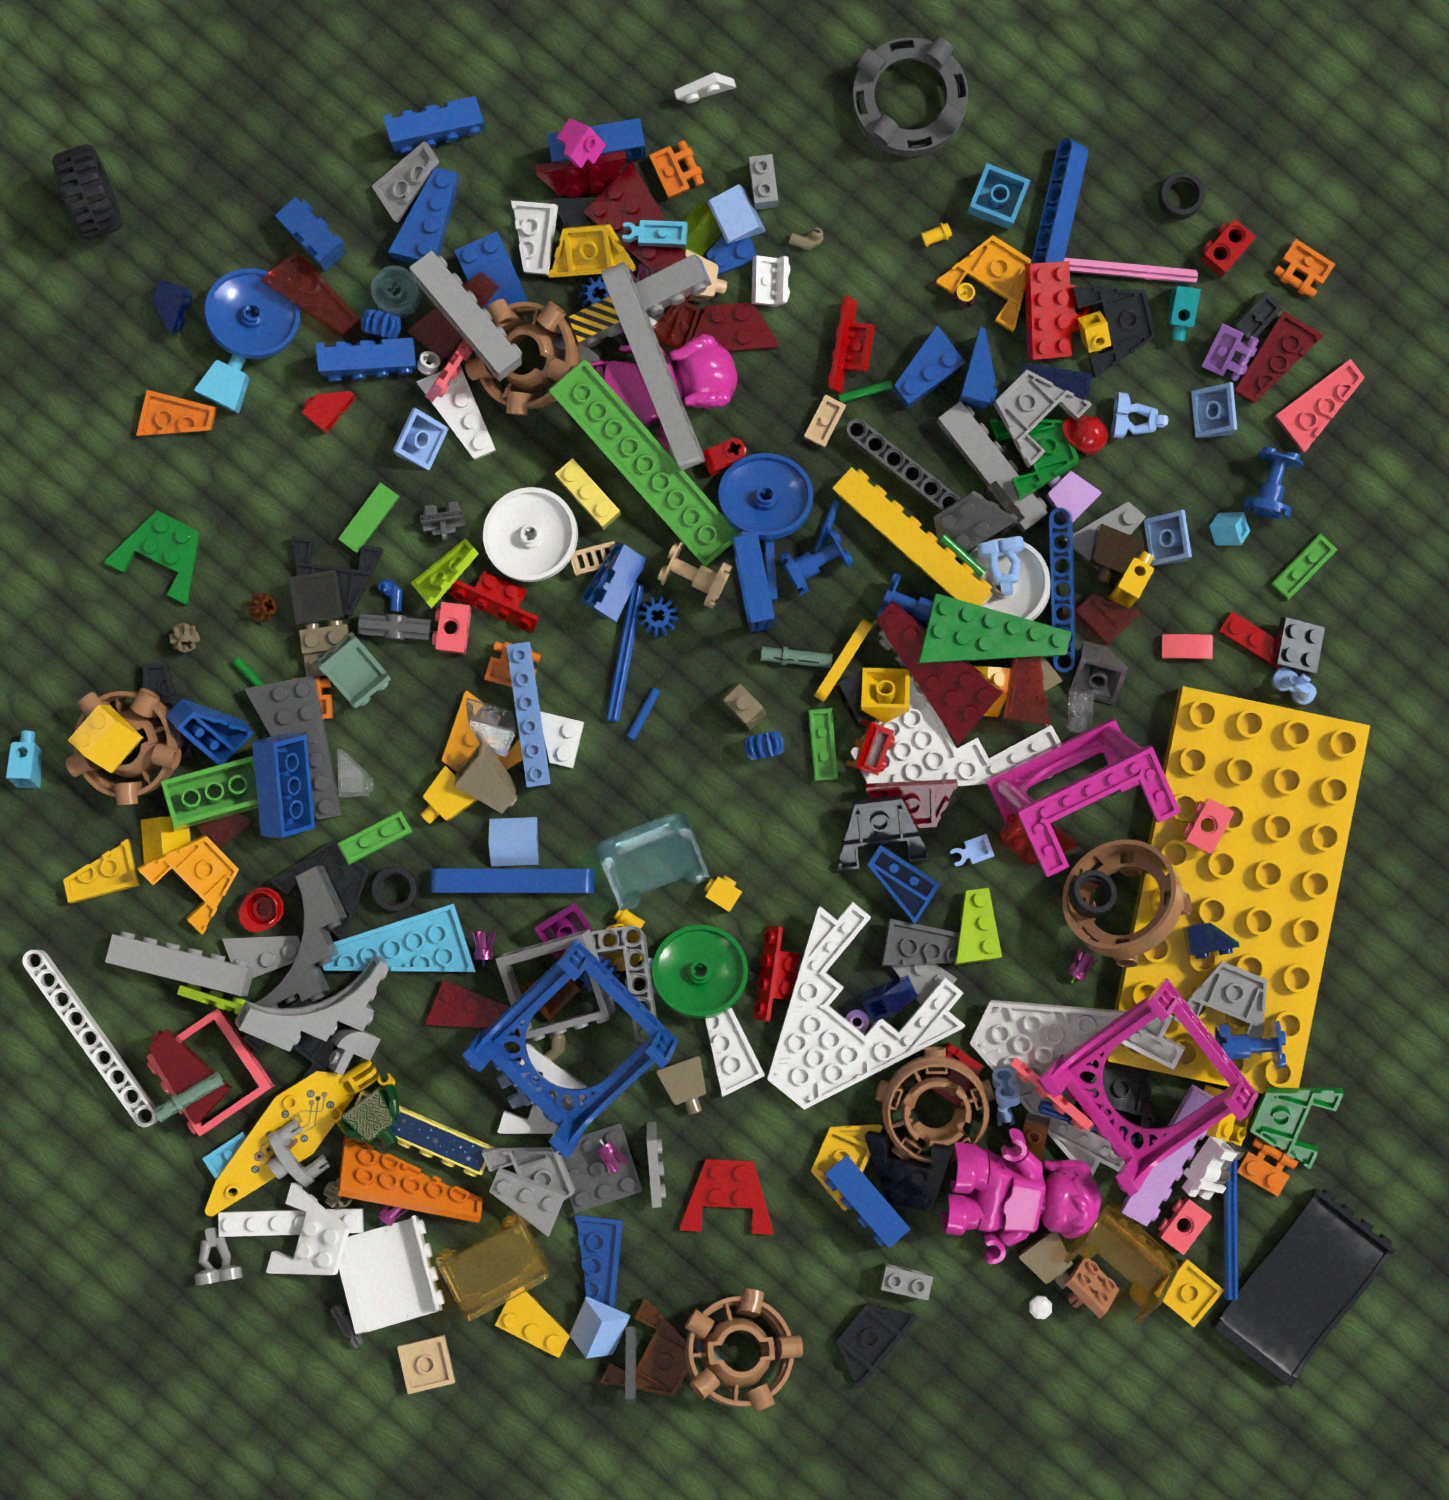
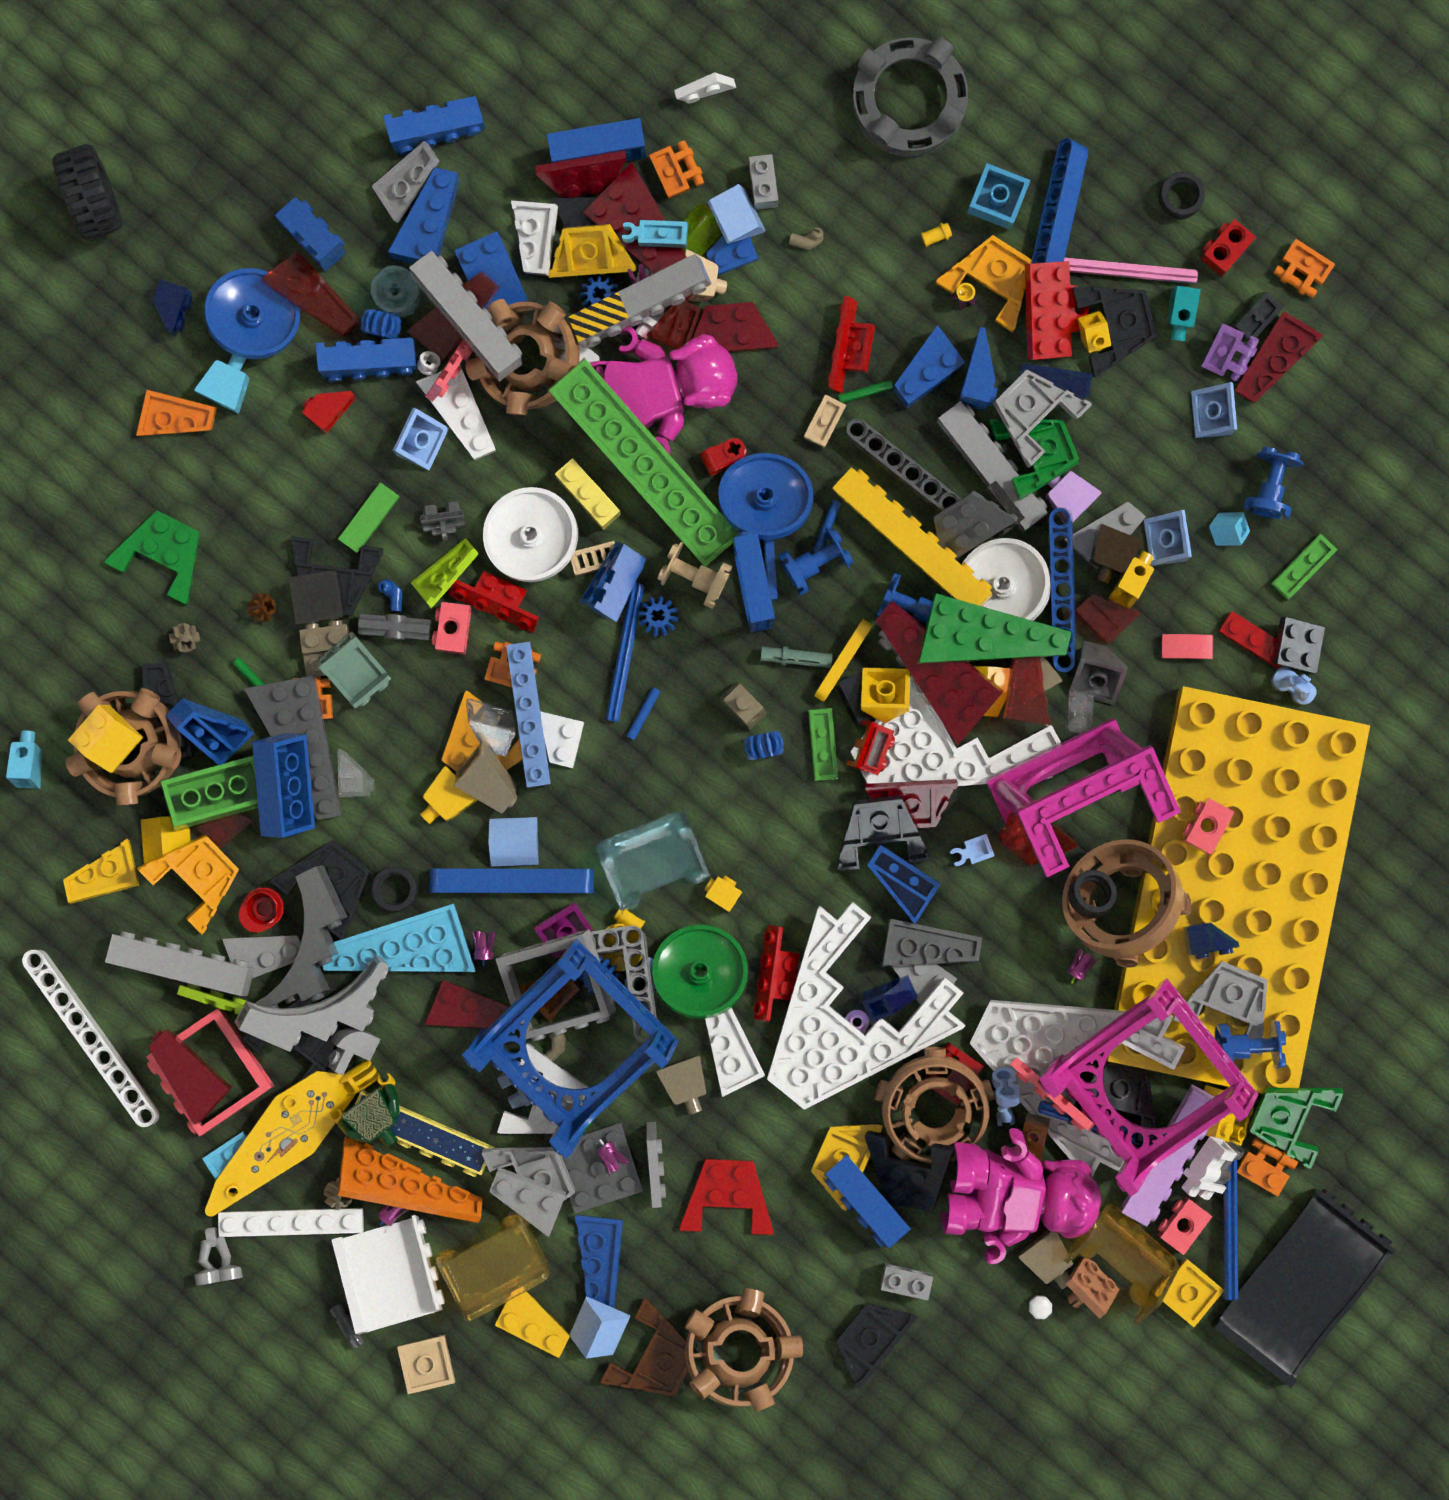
(192, 1094): sand green pin -> none
(286, 1162): light grey connector -> none
(320, 1239): white wing -> none
(374, 838): bright green tile -> none
(580, 143): dark pink brick -> none
(630, 1366): dark grey tile -> none
(653, 366): light grey beam -> none
(770, 281): white bracket -> none
(962, 555): green piece -> none
(978, 930): lime wing -> none
(1008, 547): light blue piece -> none
(1085, 433): red piece -> none
(1121, 422): light blue piece -> none
(1313, 410): coral wing -> none

